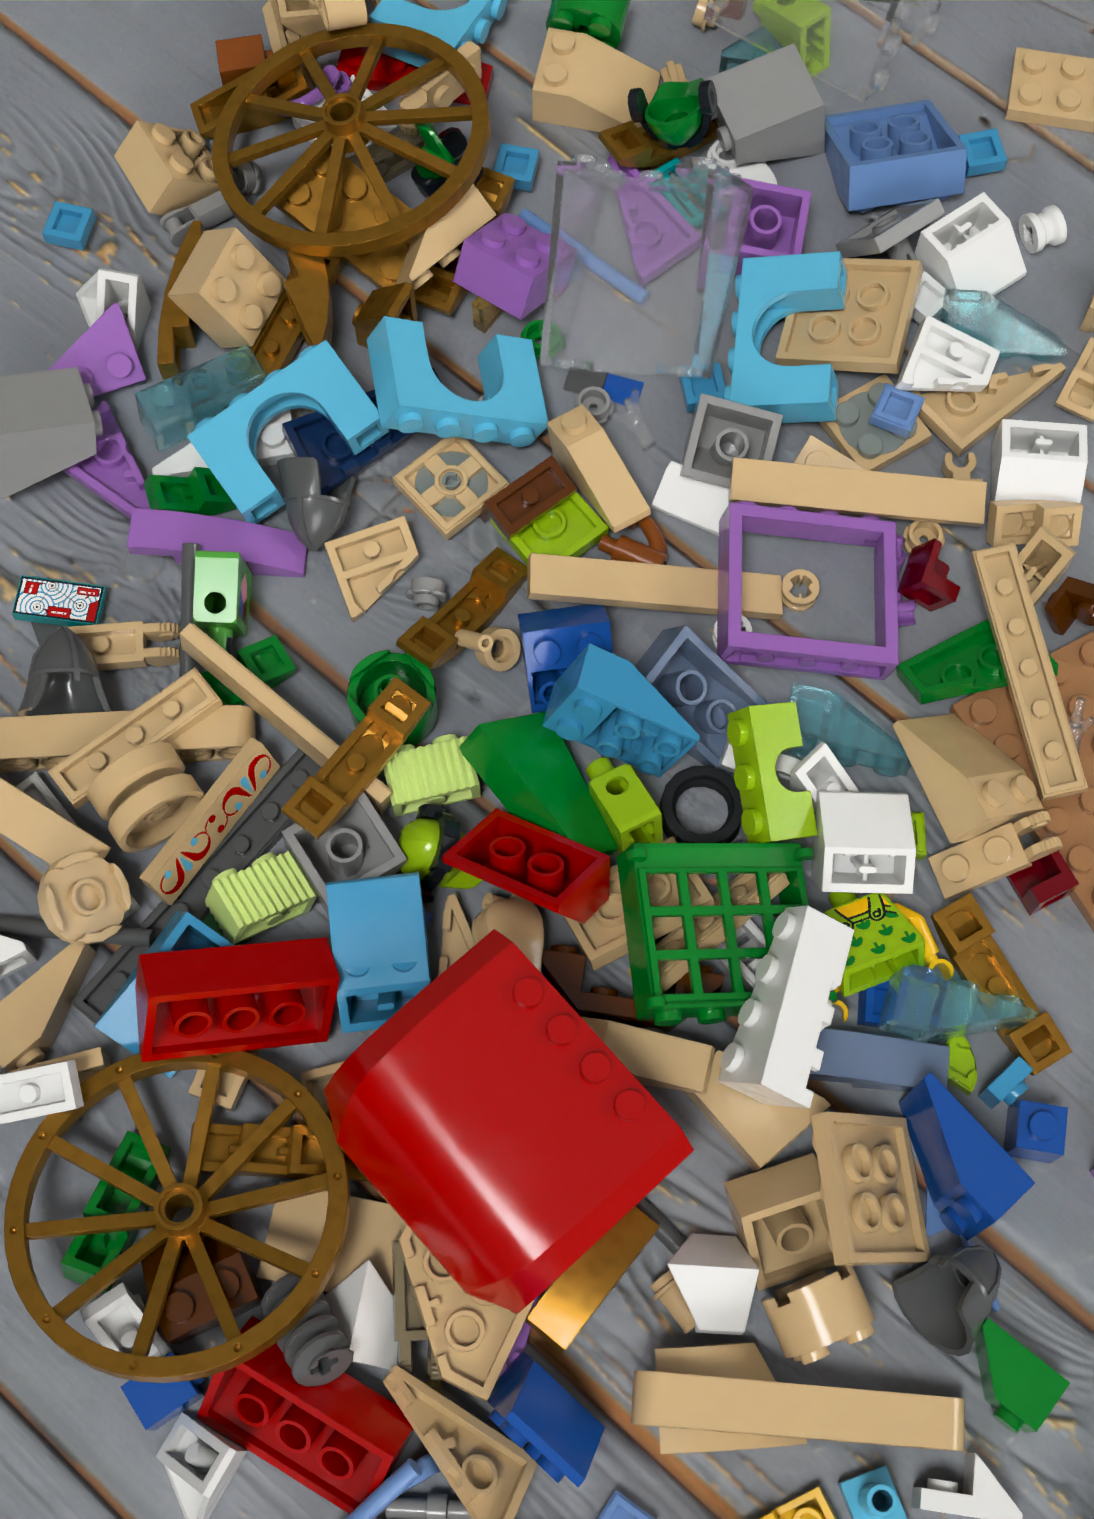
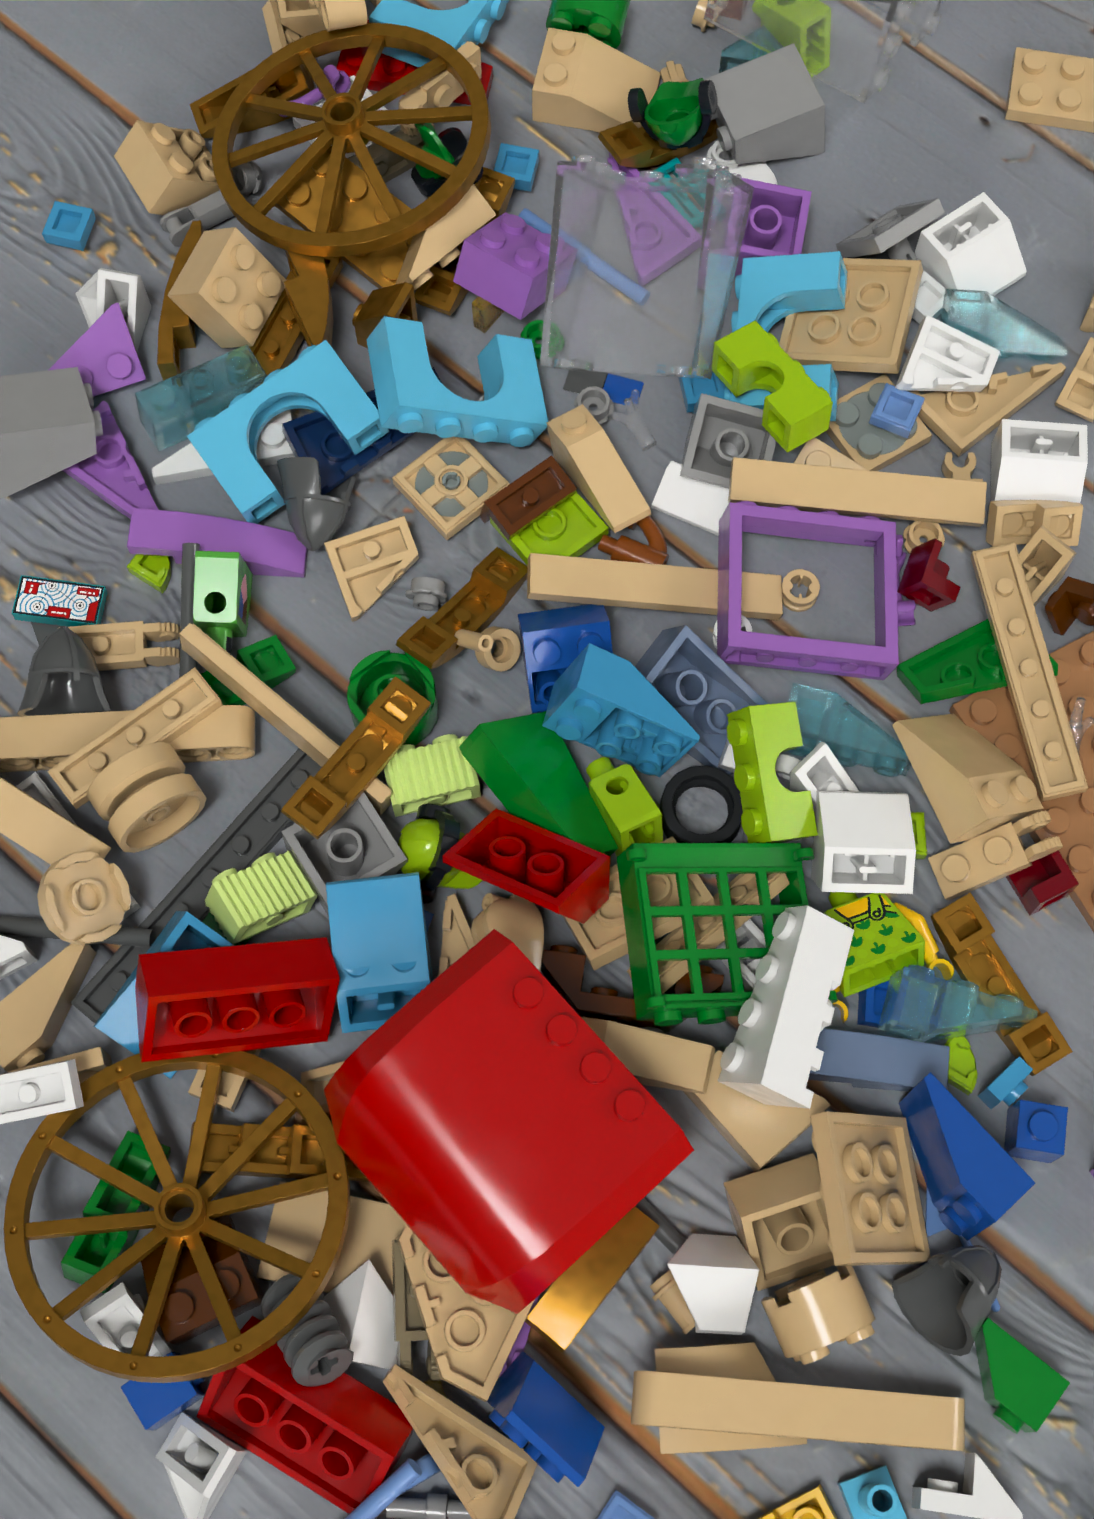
(152, 570): none -> lime tile
(192, 494): green slope -> none
(210, 821): tan tile -> none
(239, 56): dark orange brick -> none
(755, 360): none -> lime arch
(894, 155): medium blue slope -> none
(984, 152): dark azure plate -> none
(1042, 229): white wheel -> none

